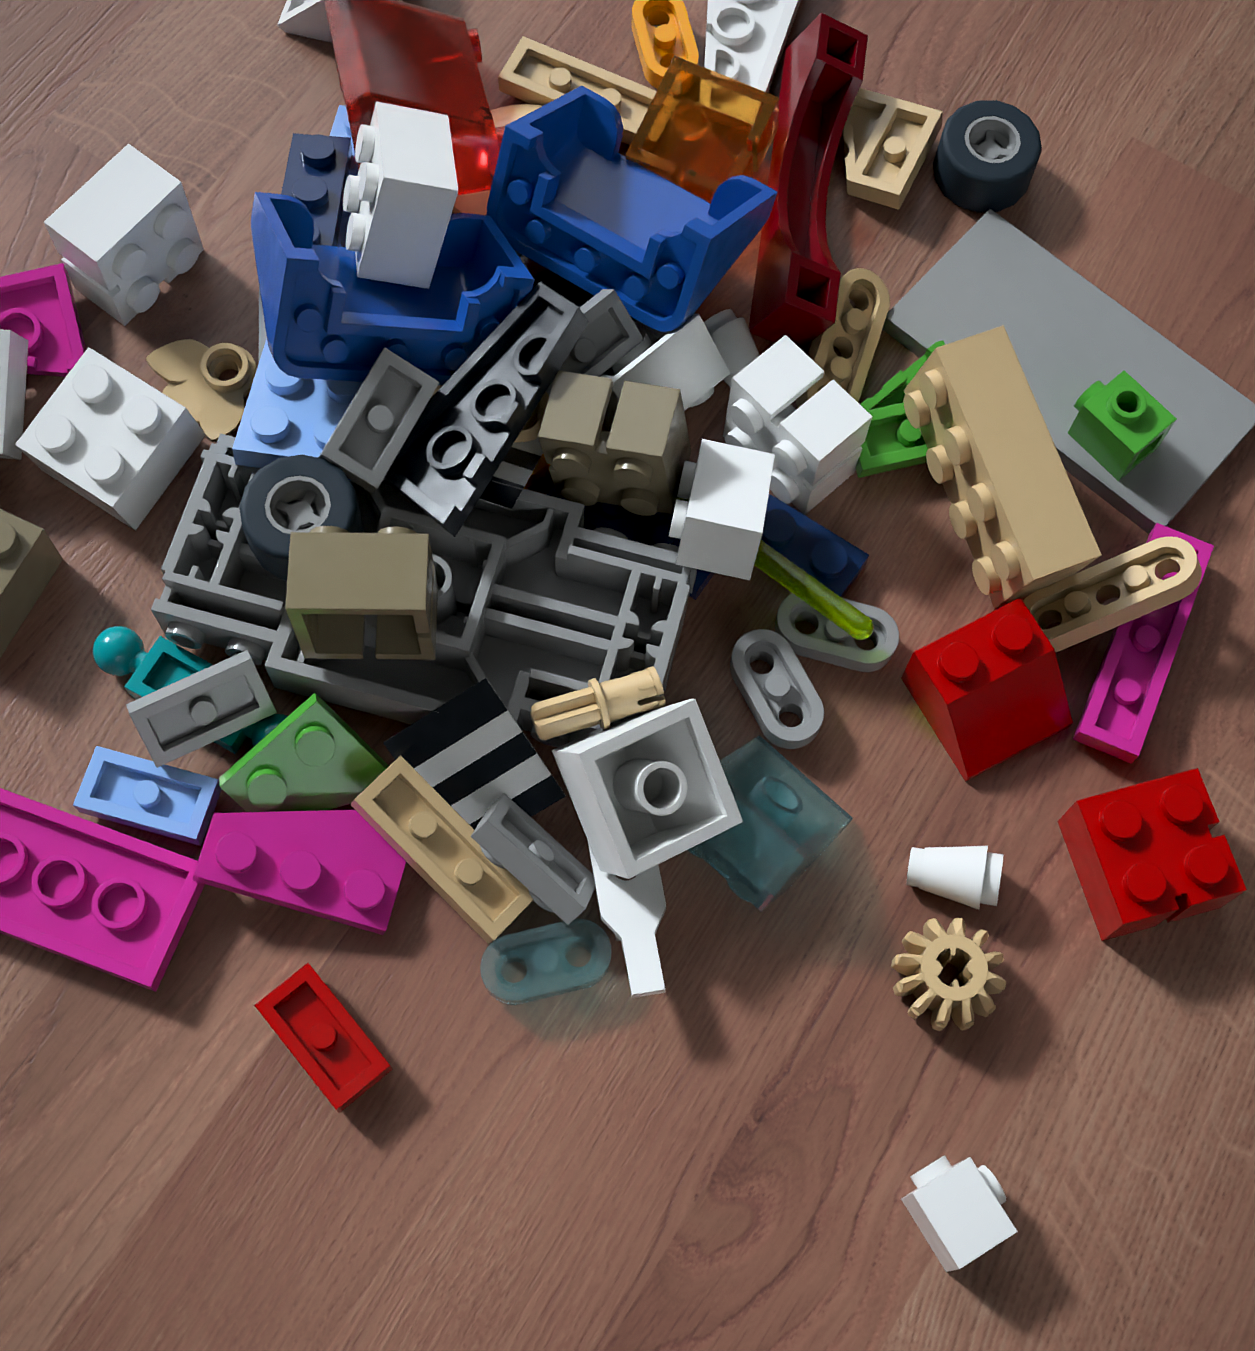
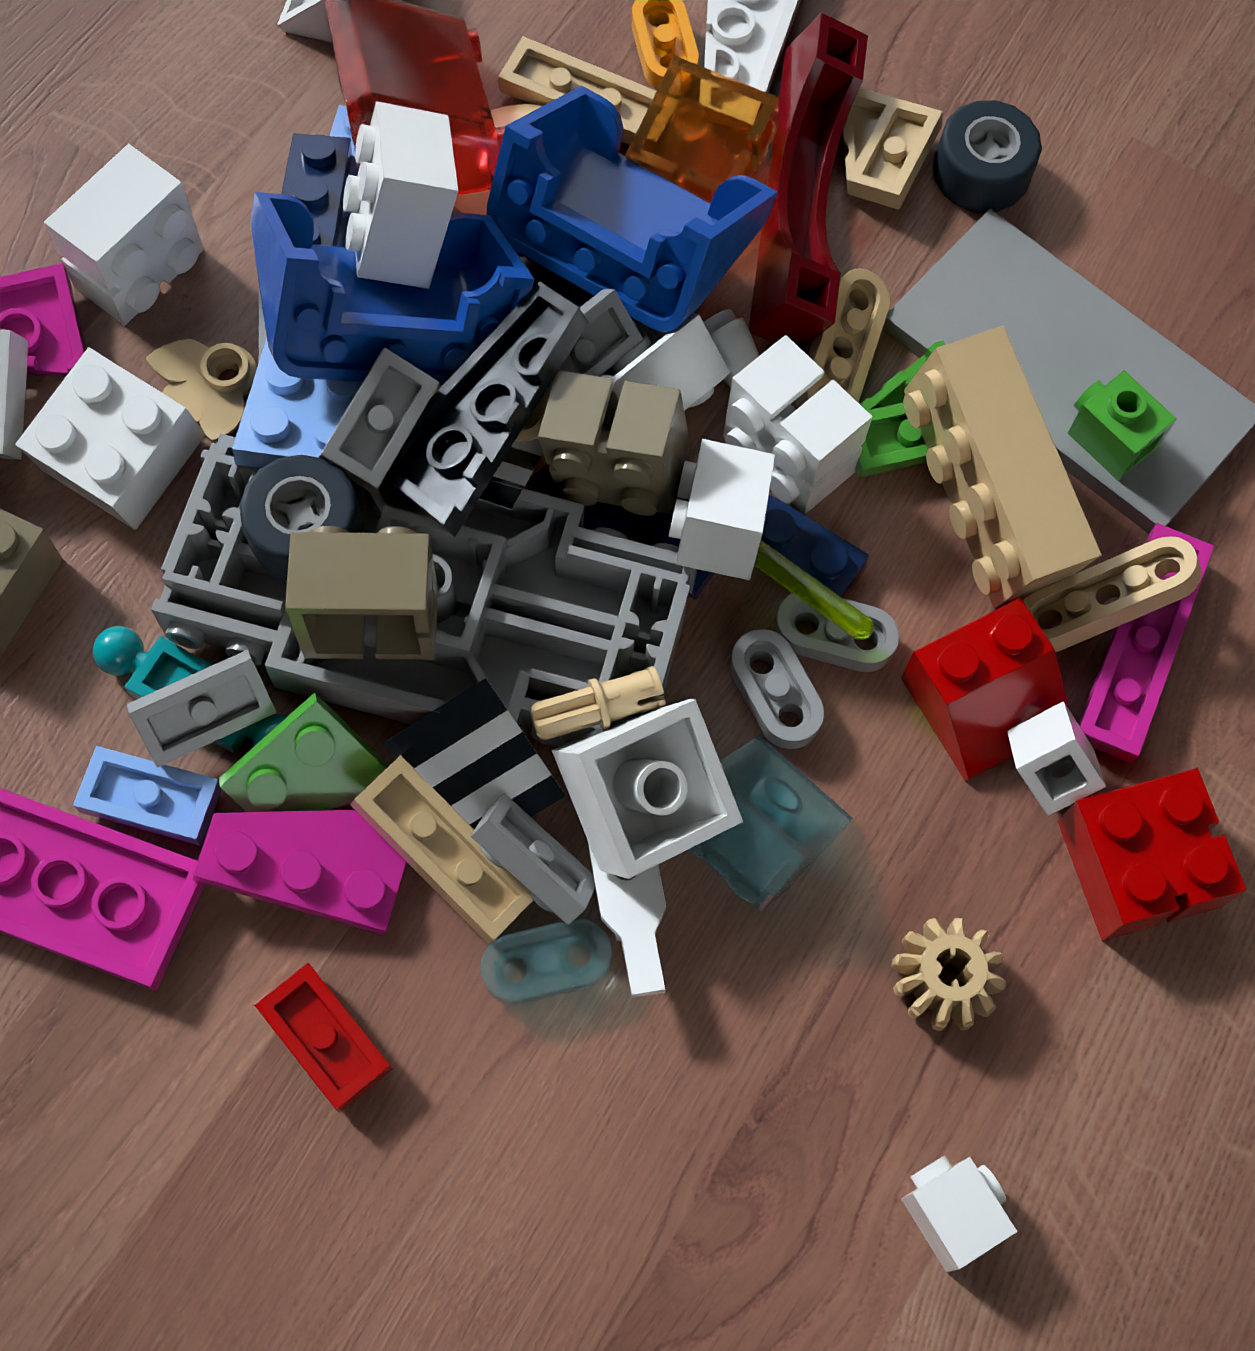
(957, 873): white cone -> none
(1055, 759): none -> white brick

